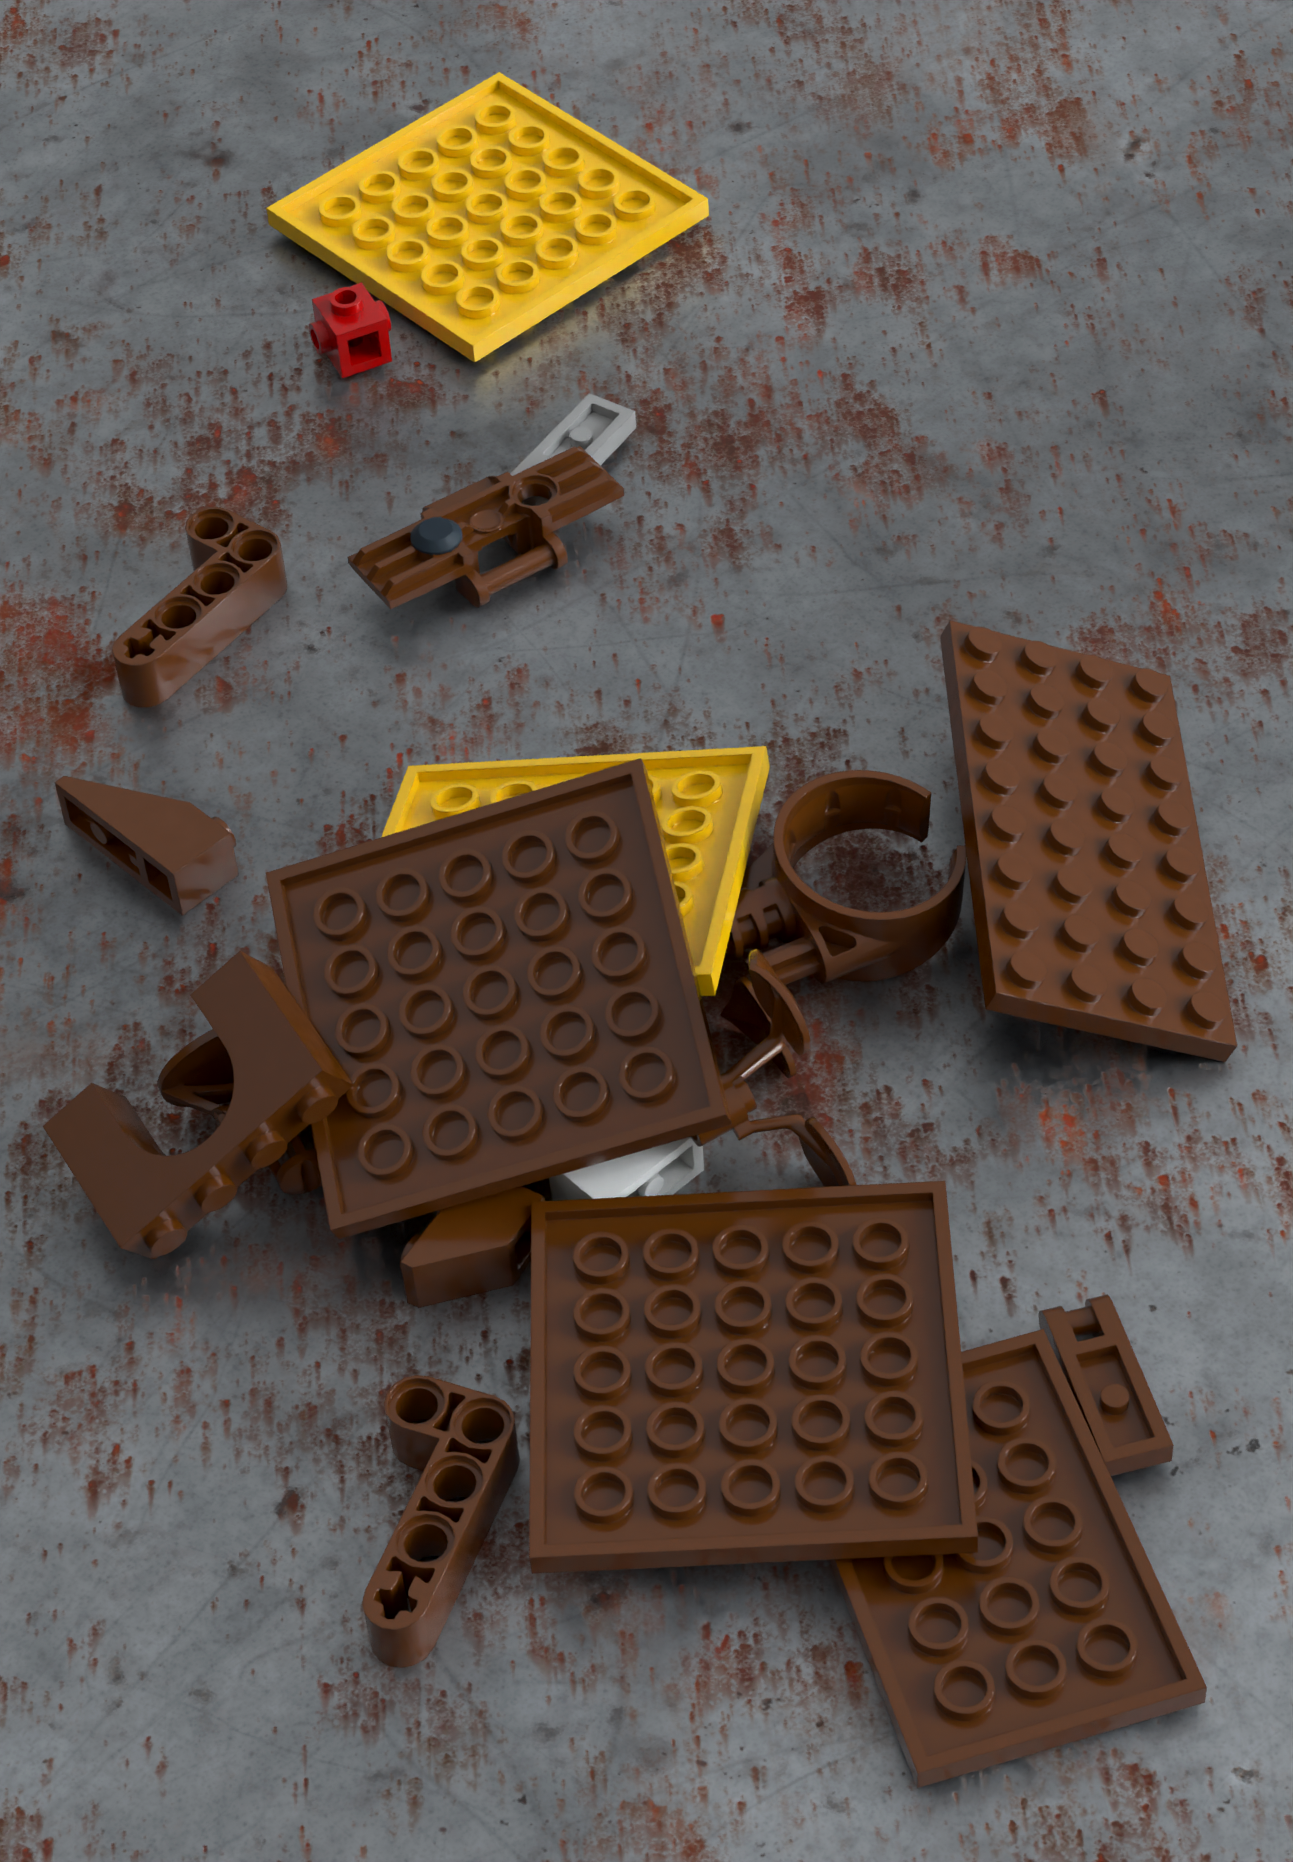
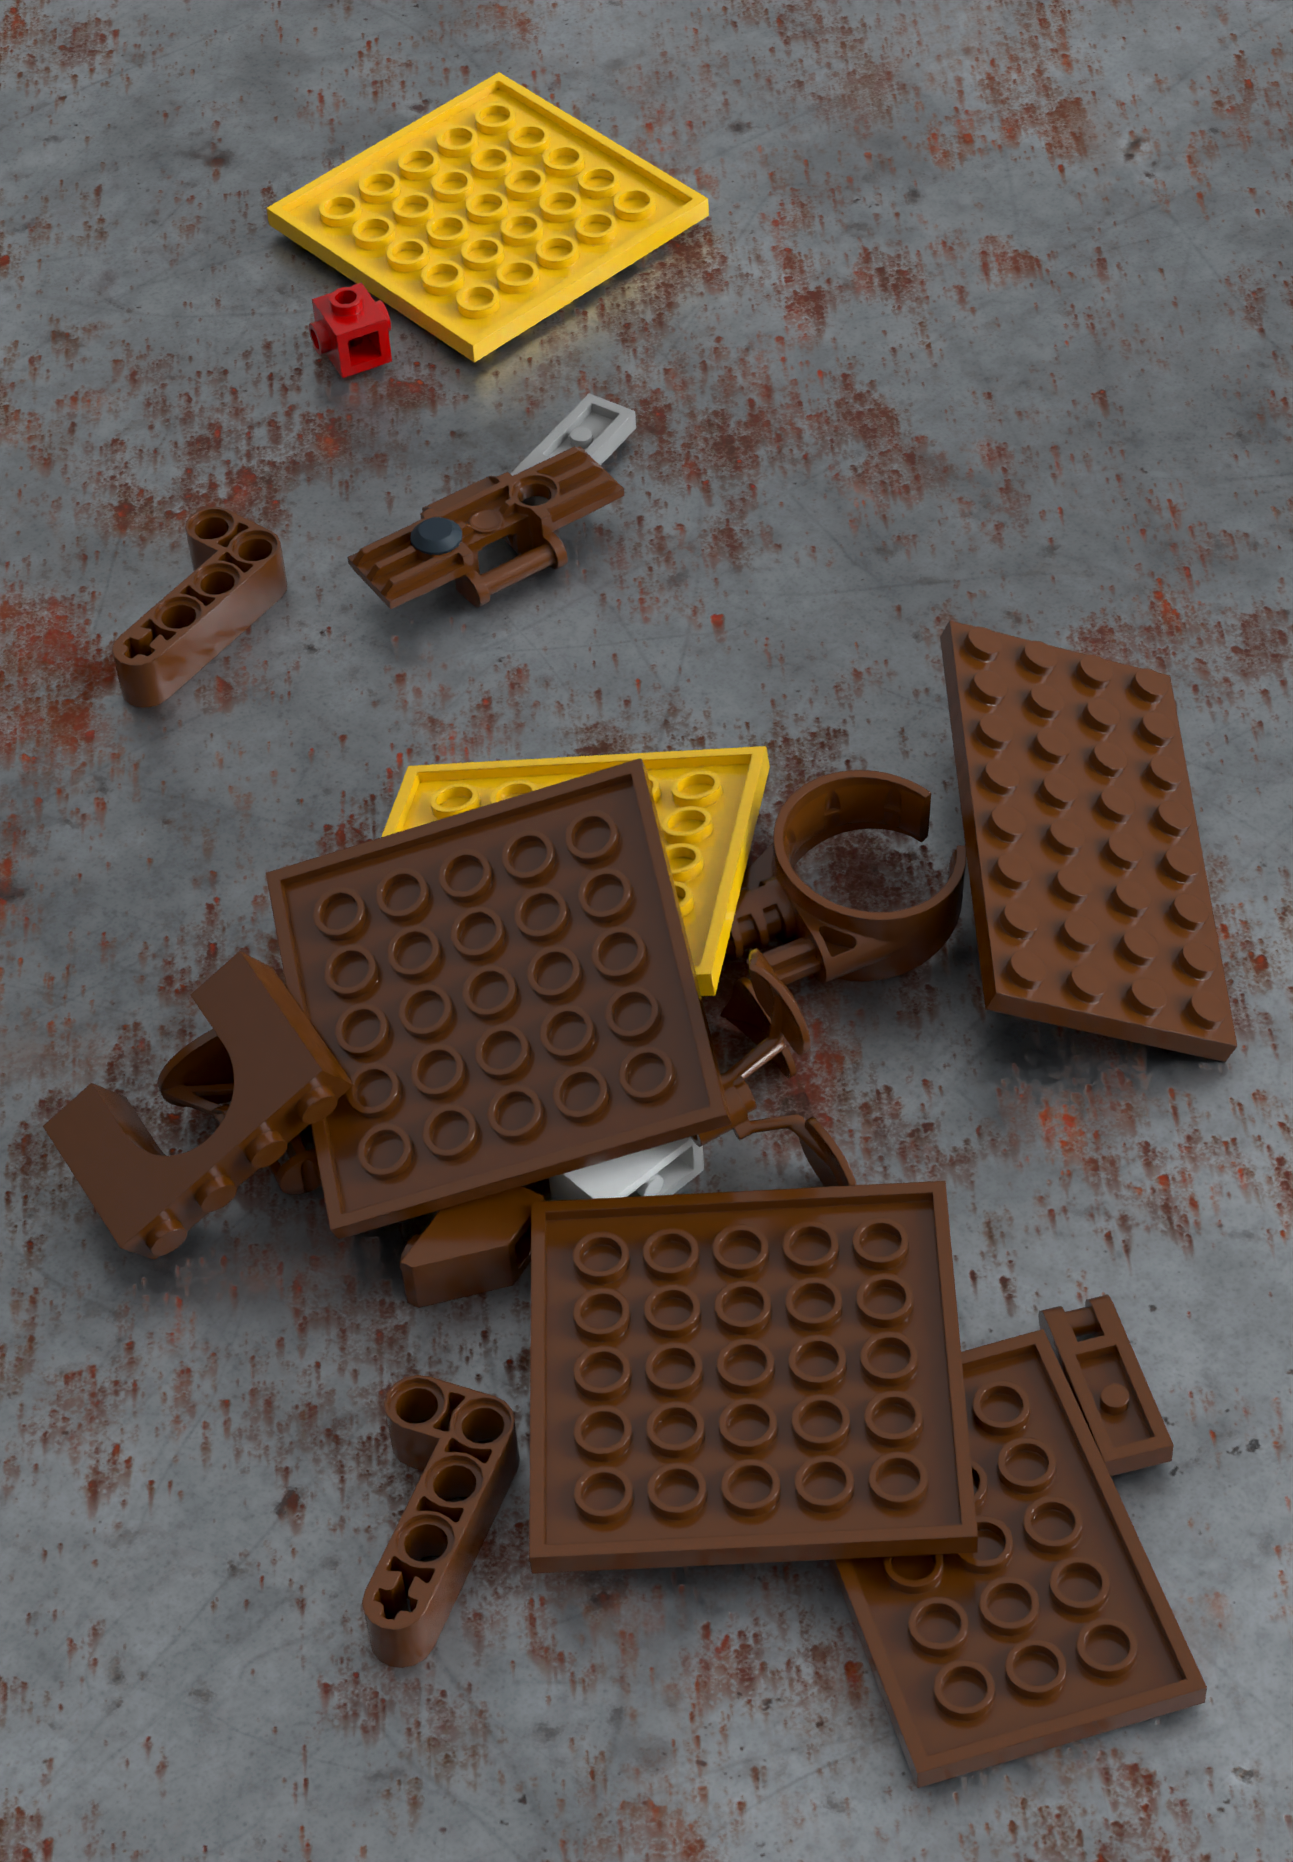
(153, 838): reddish brown slope -> none

